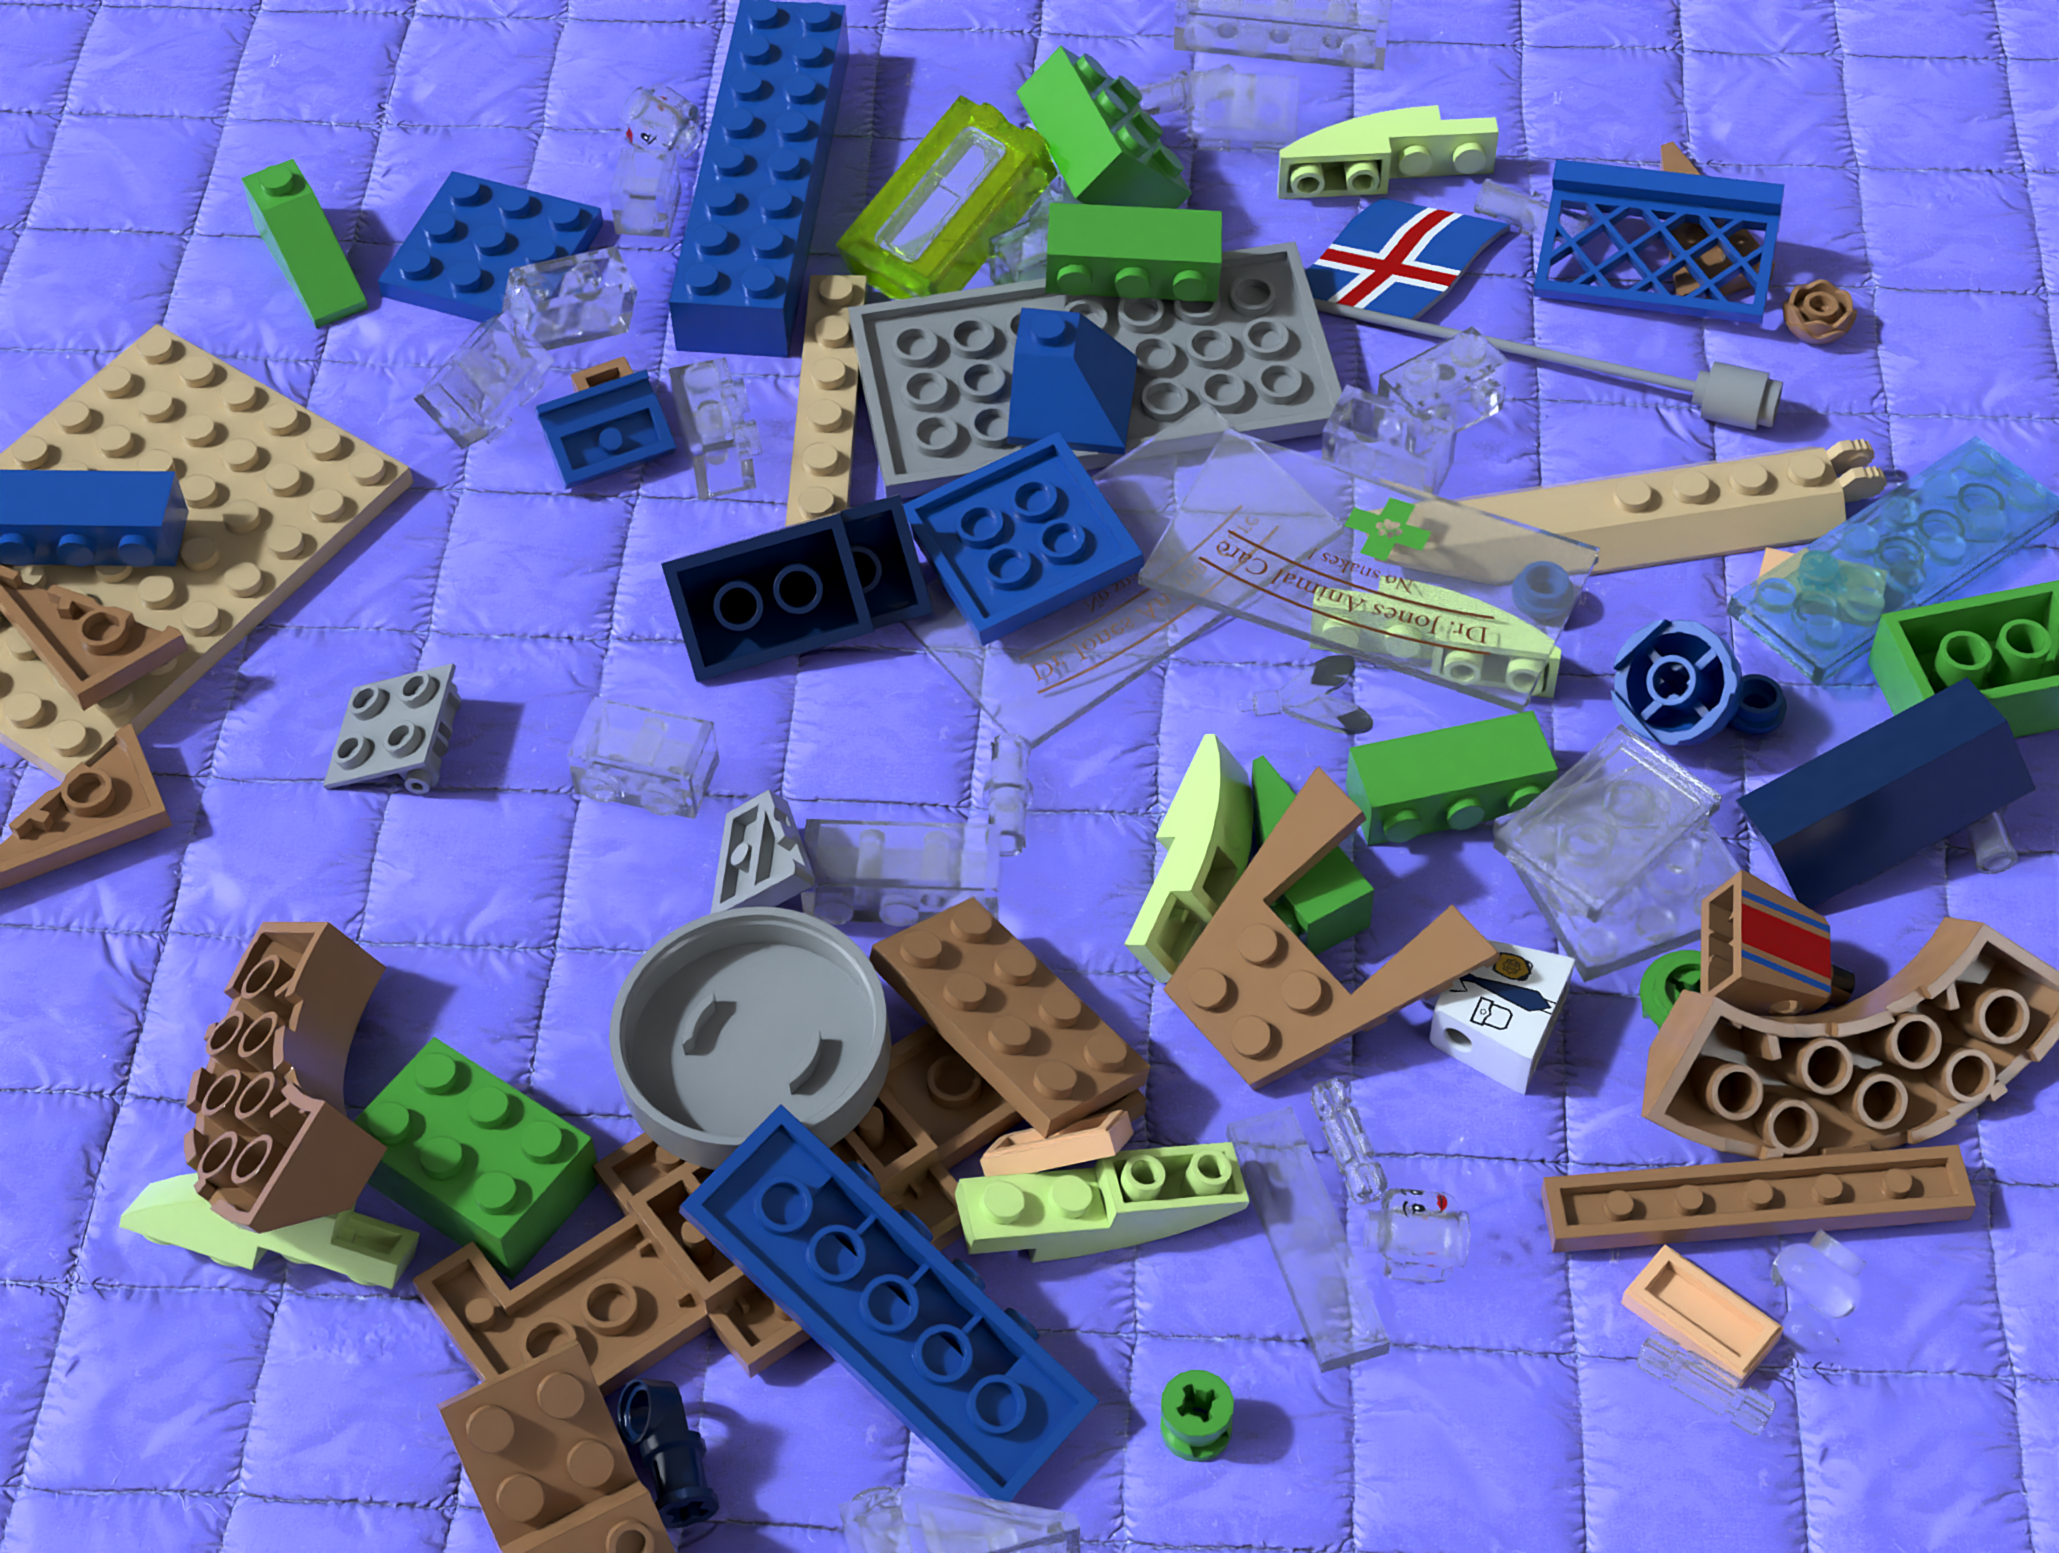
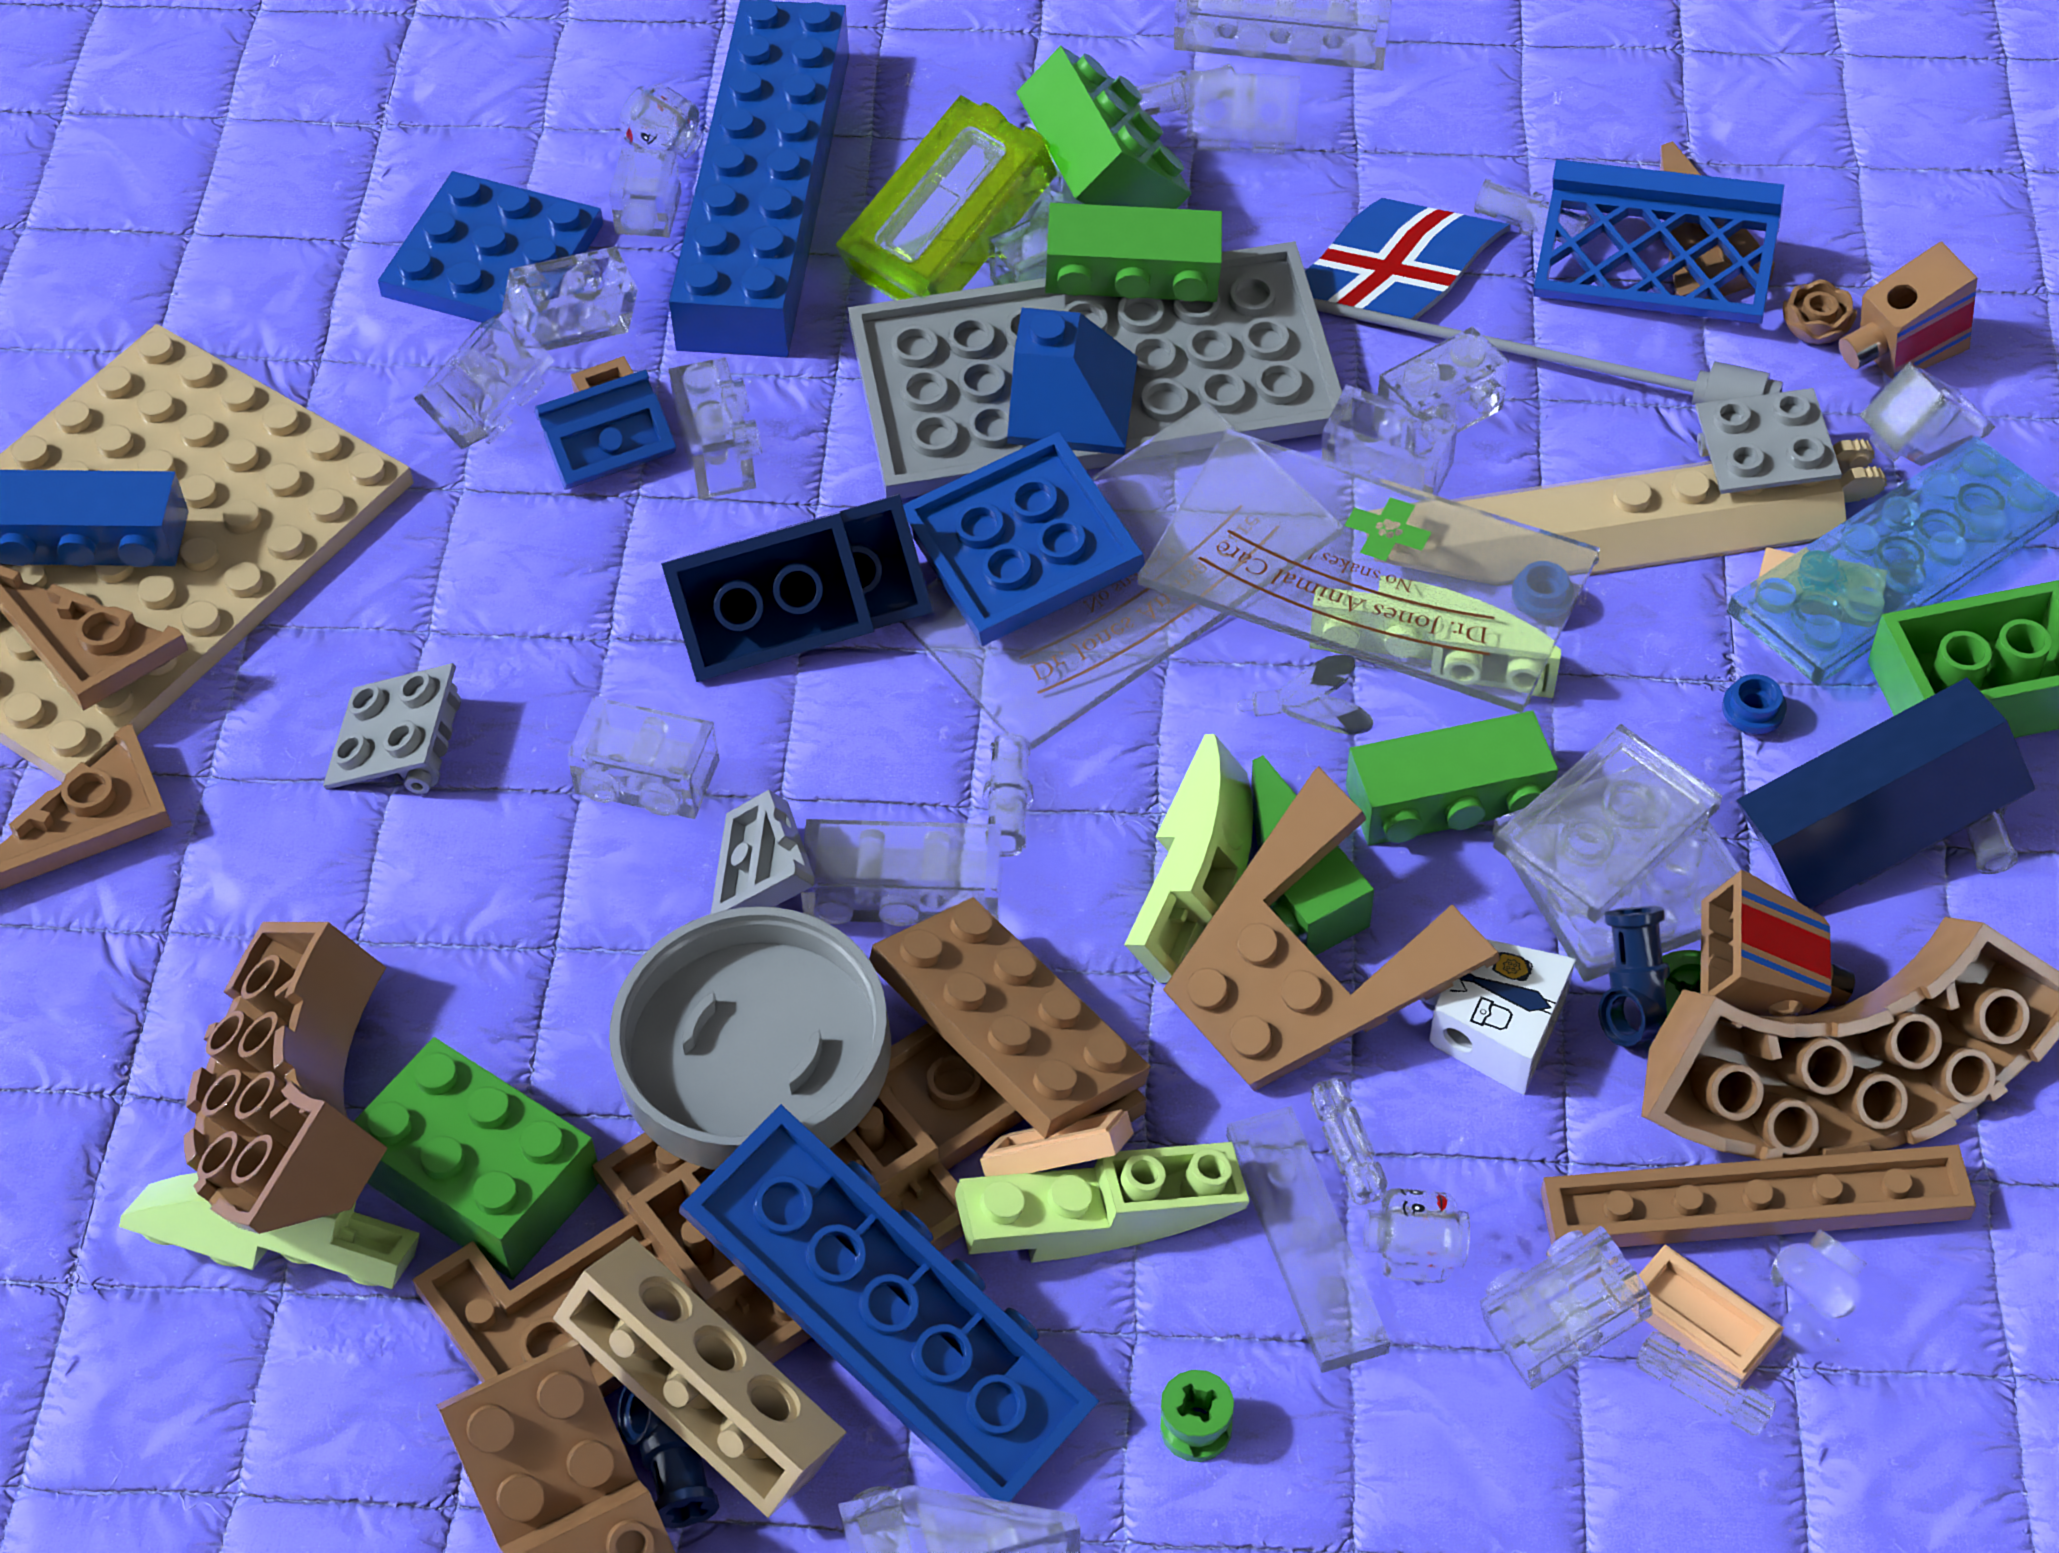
(303, 243): bright green slope -> none
(699, 1375): none -> tan brick
(826, 401): tan plate -> none
(1373, 148): yellowish green slope -> none
(1564, 1305): none -> clear brick
(1636, 975): none -> dark blue connector
(1677, 683): blue cylinder -> none
(1766, 441): none -> light grey hinge
(1915, 315): none -> medium nougat torso
(1922, 418): none -> clear slope

